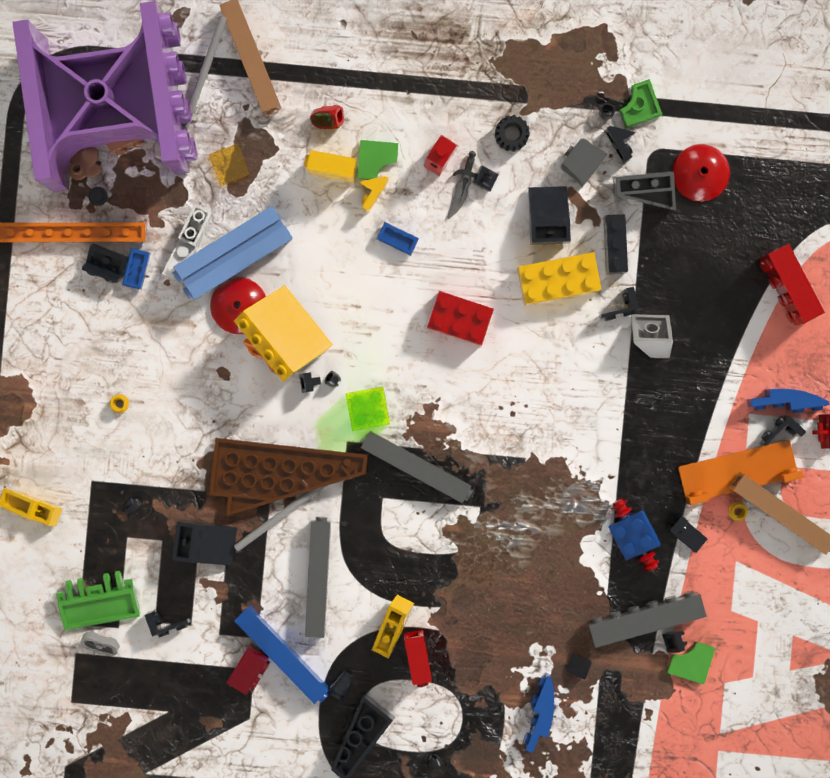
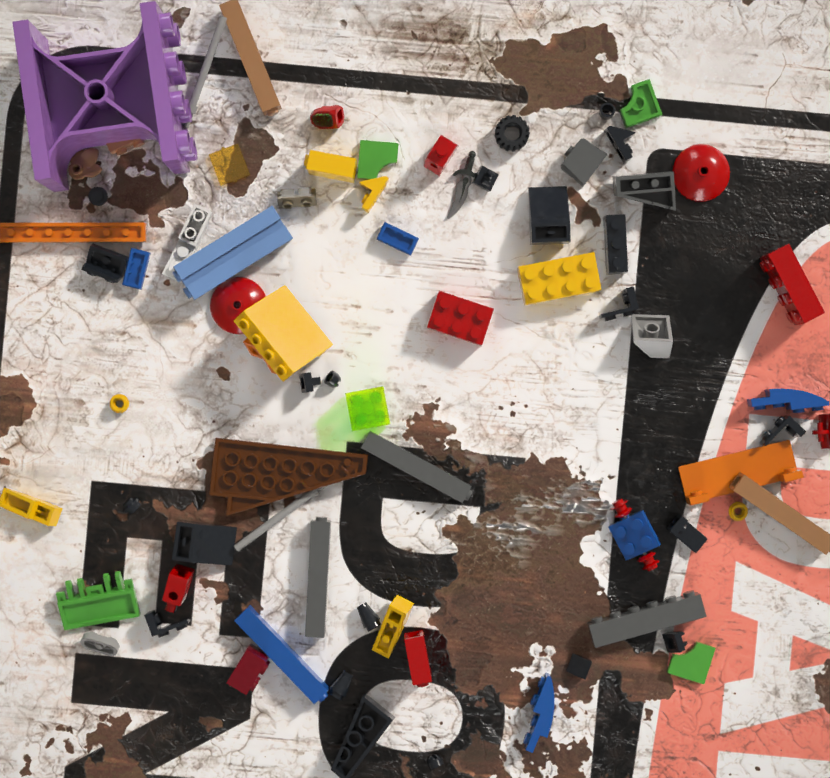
(177, 587): none -> red torso
(305, 198): none -> dark tan hinge
(368, 617): none -> black cone

